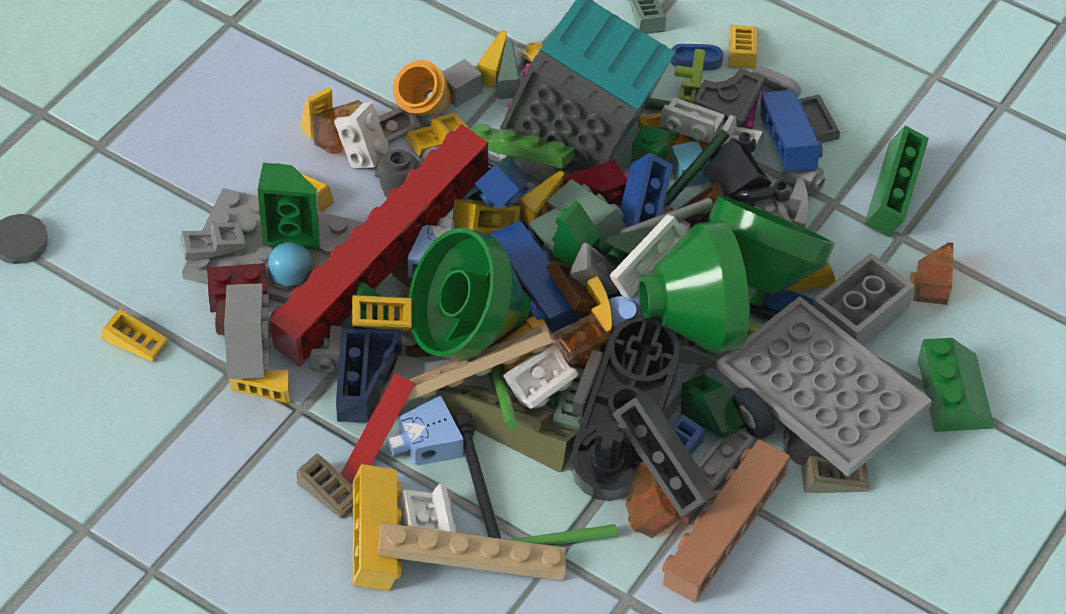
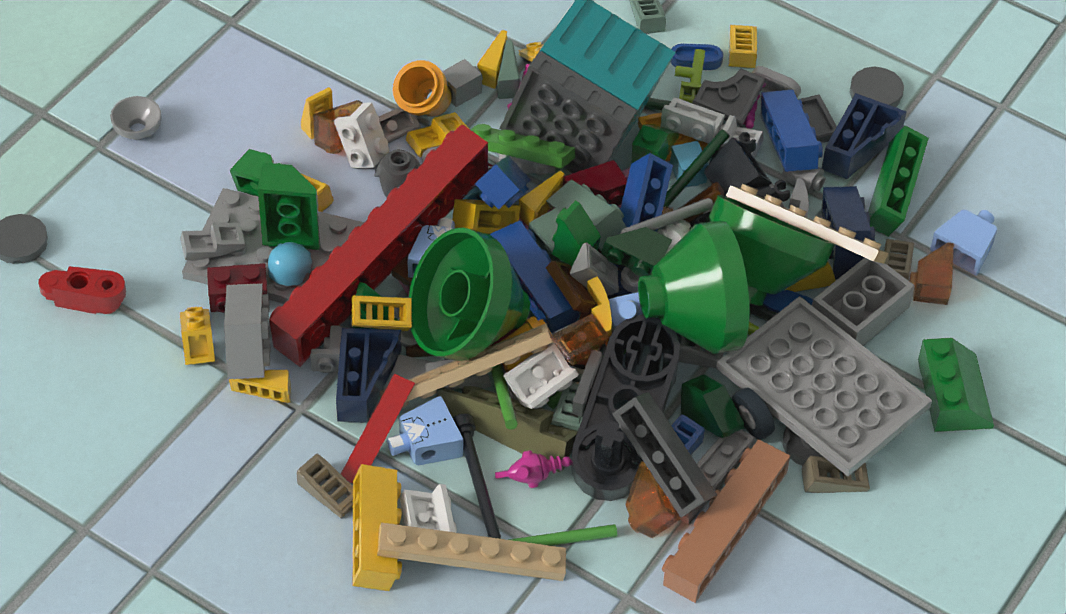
(84, 289): none -> red piece
(130, 324): yellow slope -> none
(134, 111): none -> light grey piece
(197, 336): none -> yellow bracket
(220, 315): reddish brown tile -> none
(248, 169): none -> green slope
(533, 468): none -> dark pink piece
(646, 255): white plate -> none
(819, 226): none -> tan plate
(847, 210): none -> dark blue wedge
(861, 135): none -> dark blue wedge
(878, 84): none -> dark grey tile
(899, 262): none -> dark tan slope
(971, 236): none -> light blue torso

